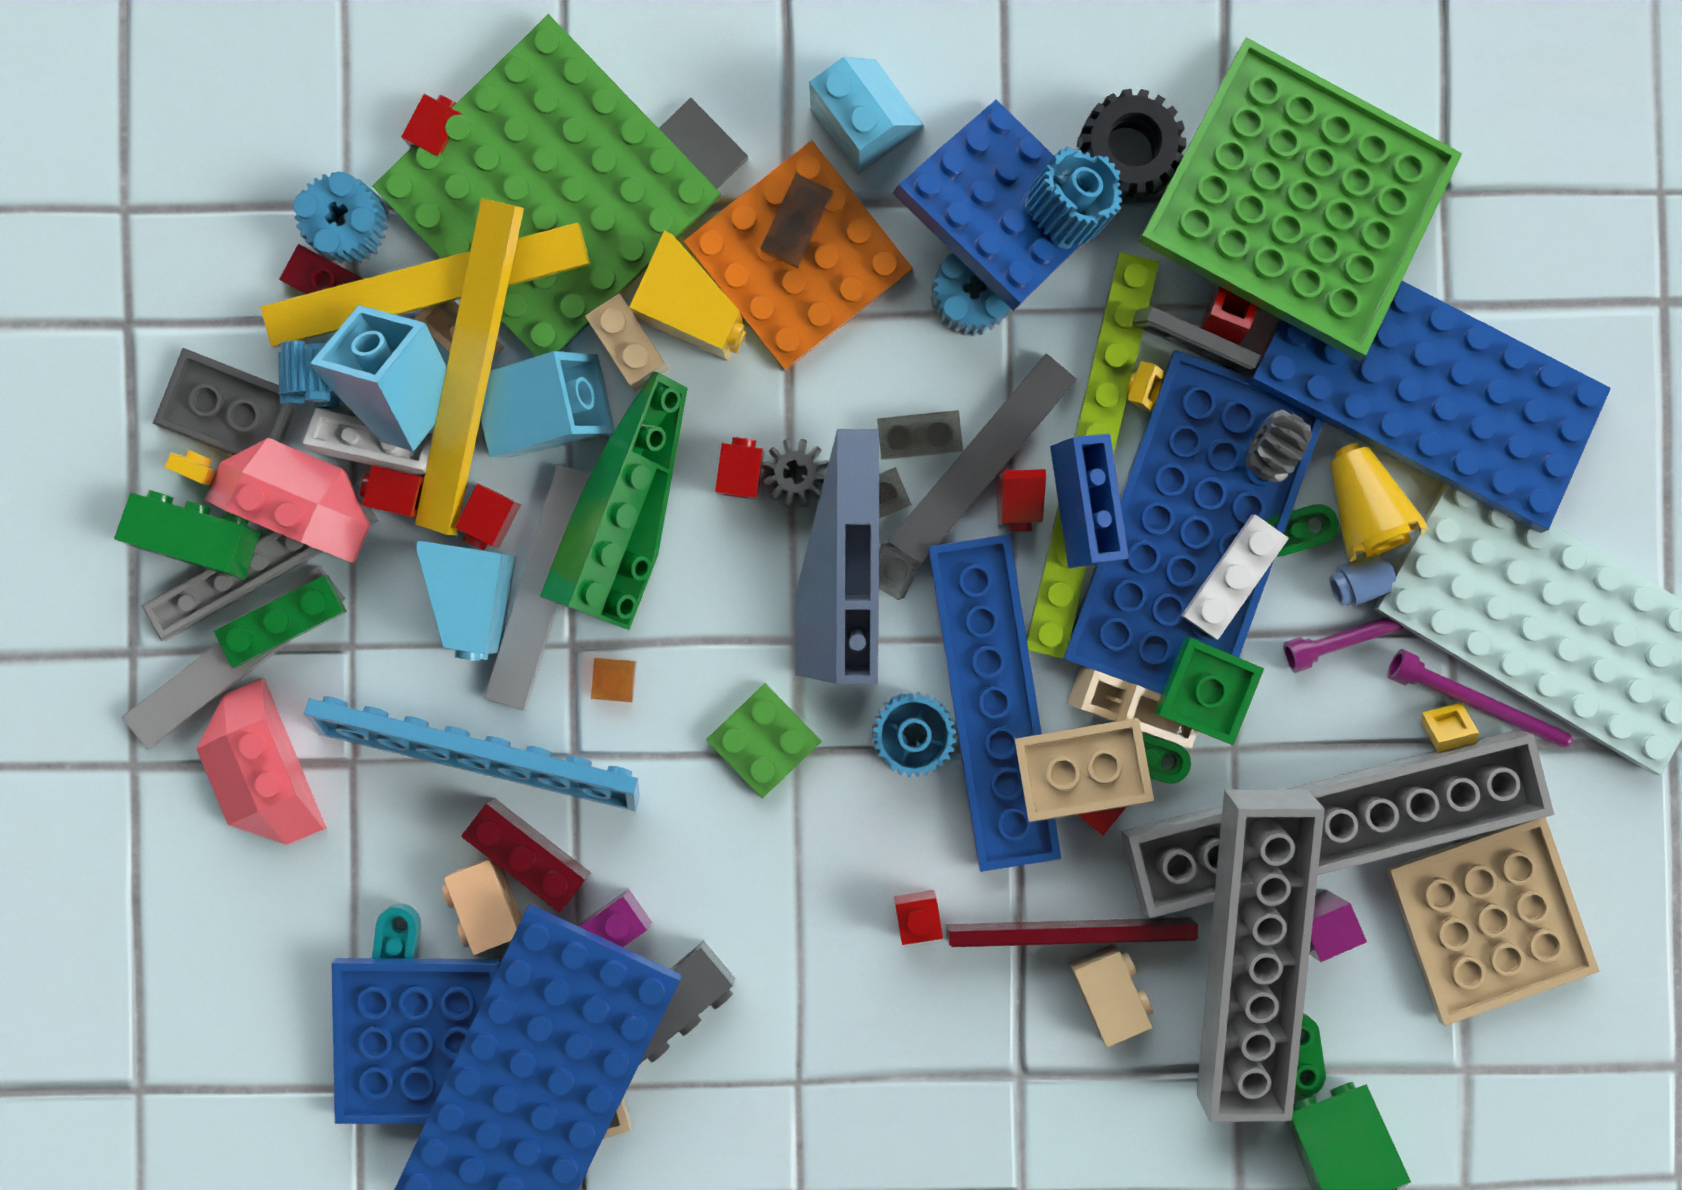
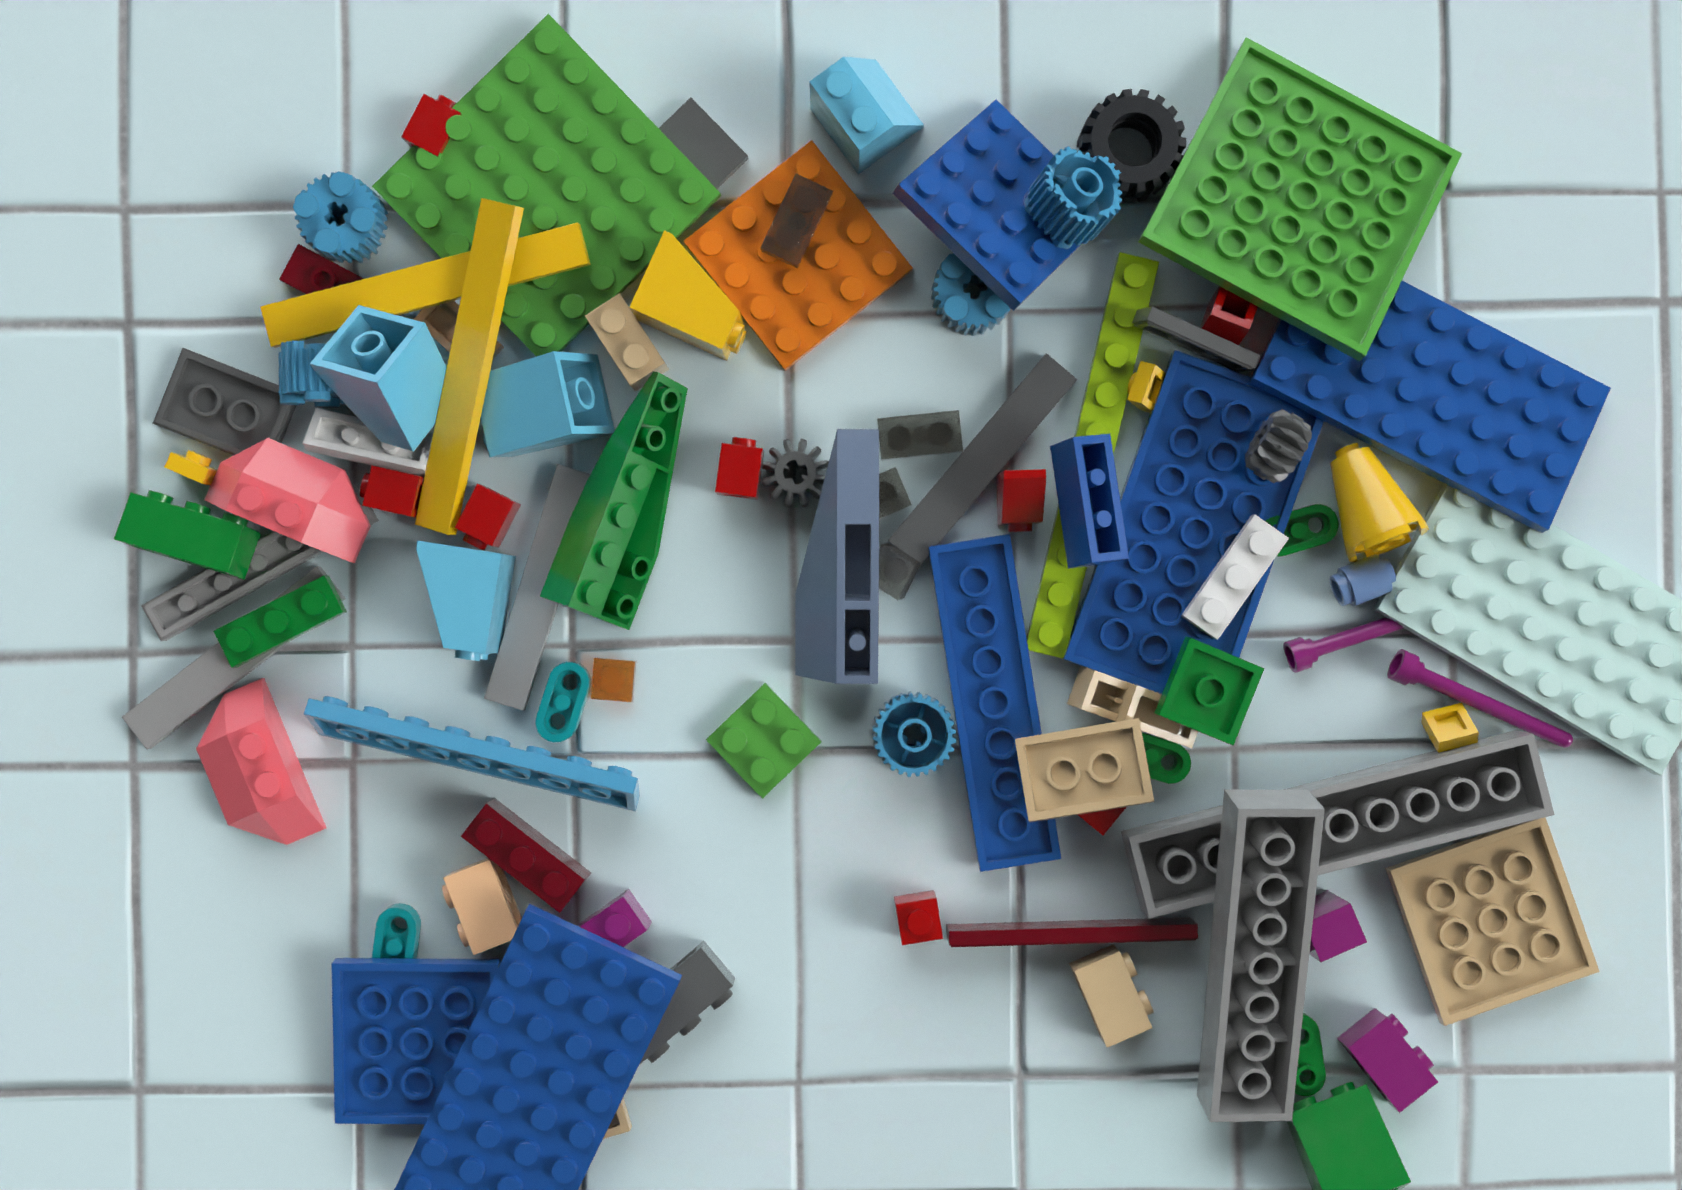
(563, 701): none -> teal plate
(1388, 1060): none -> magenta brick

